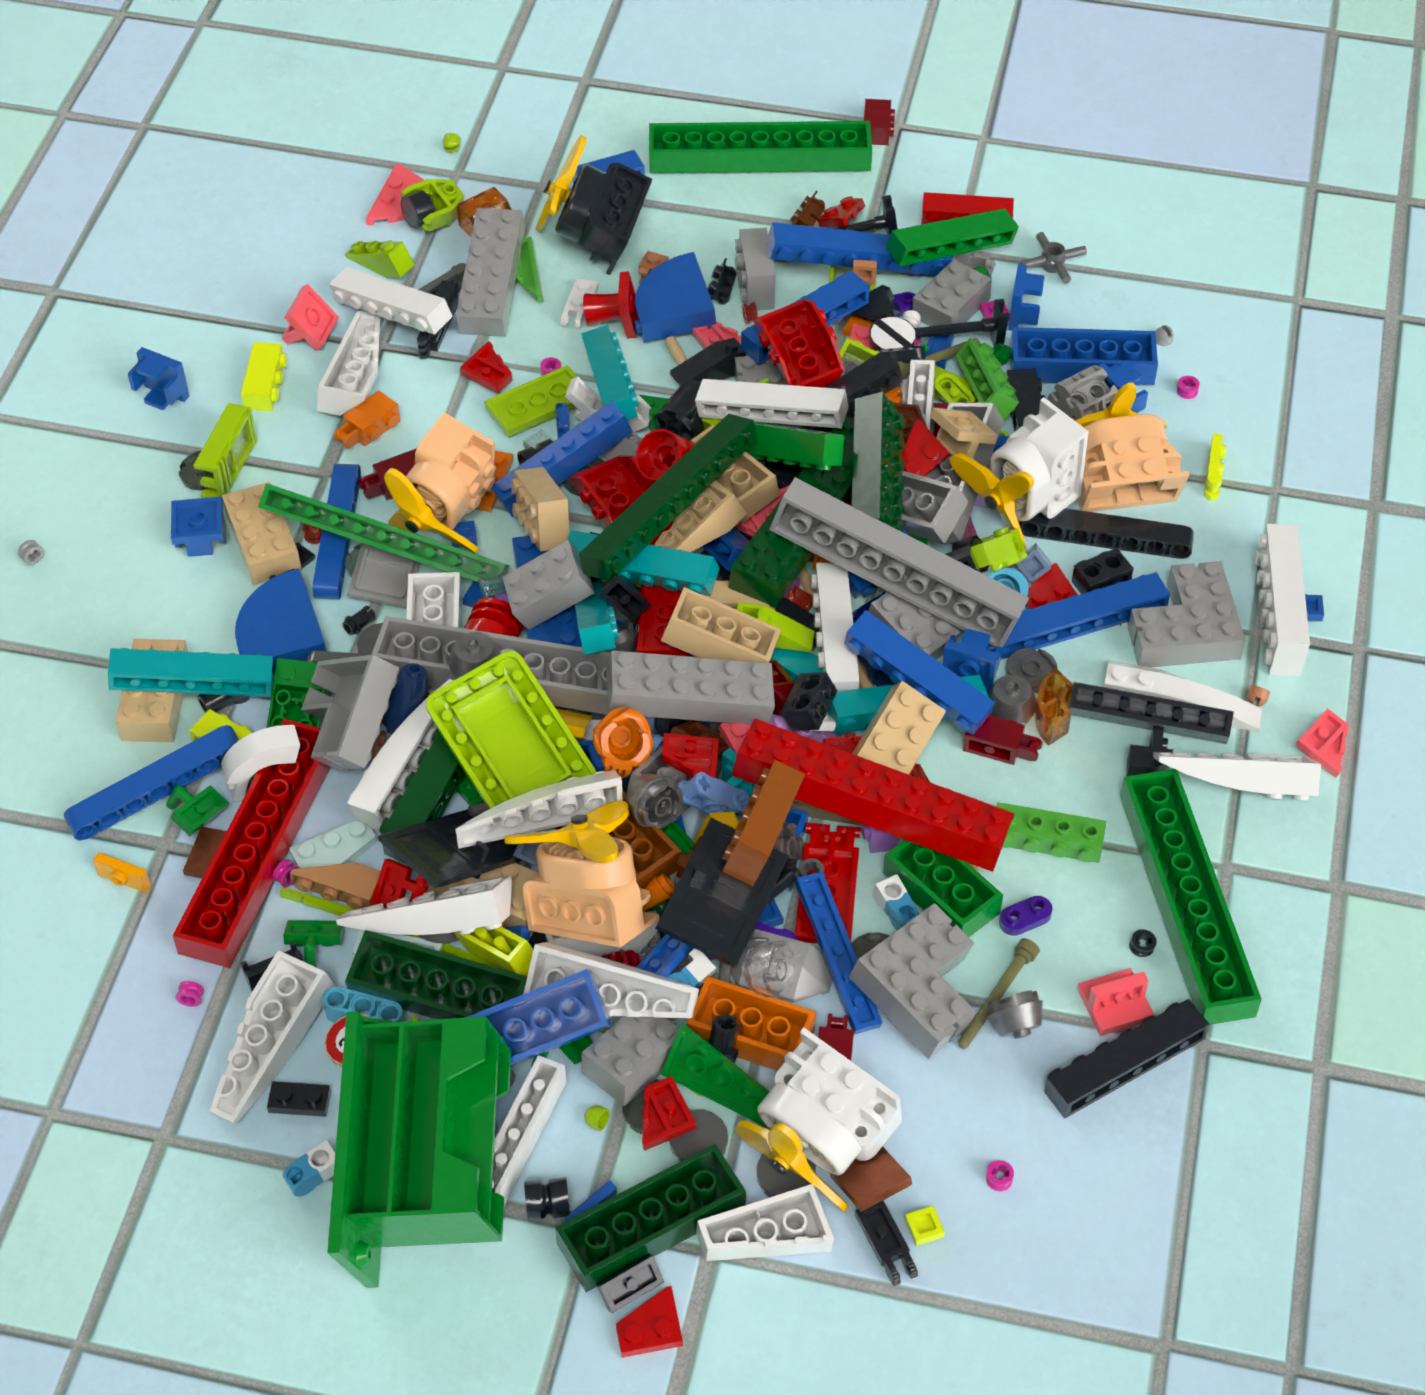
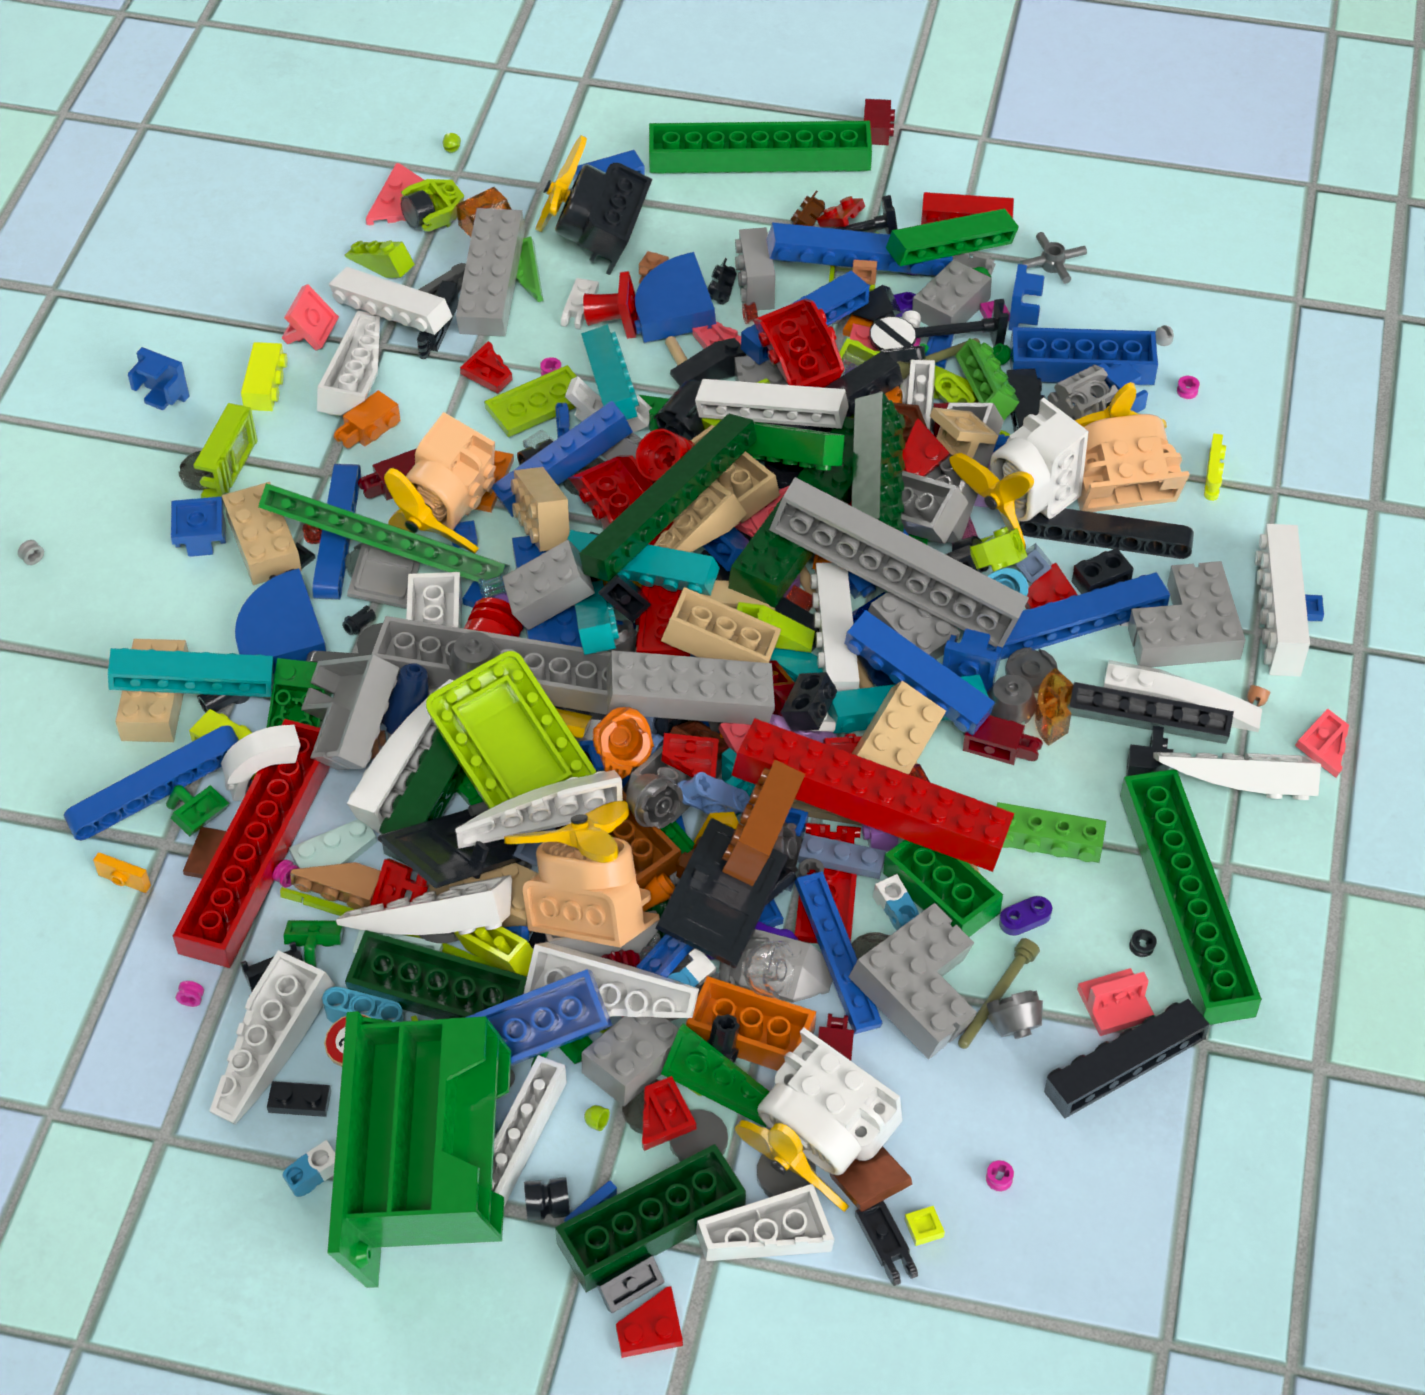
(843, 856): none -> sand blue plate

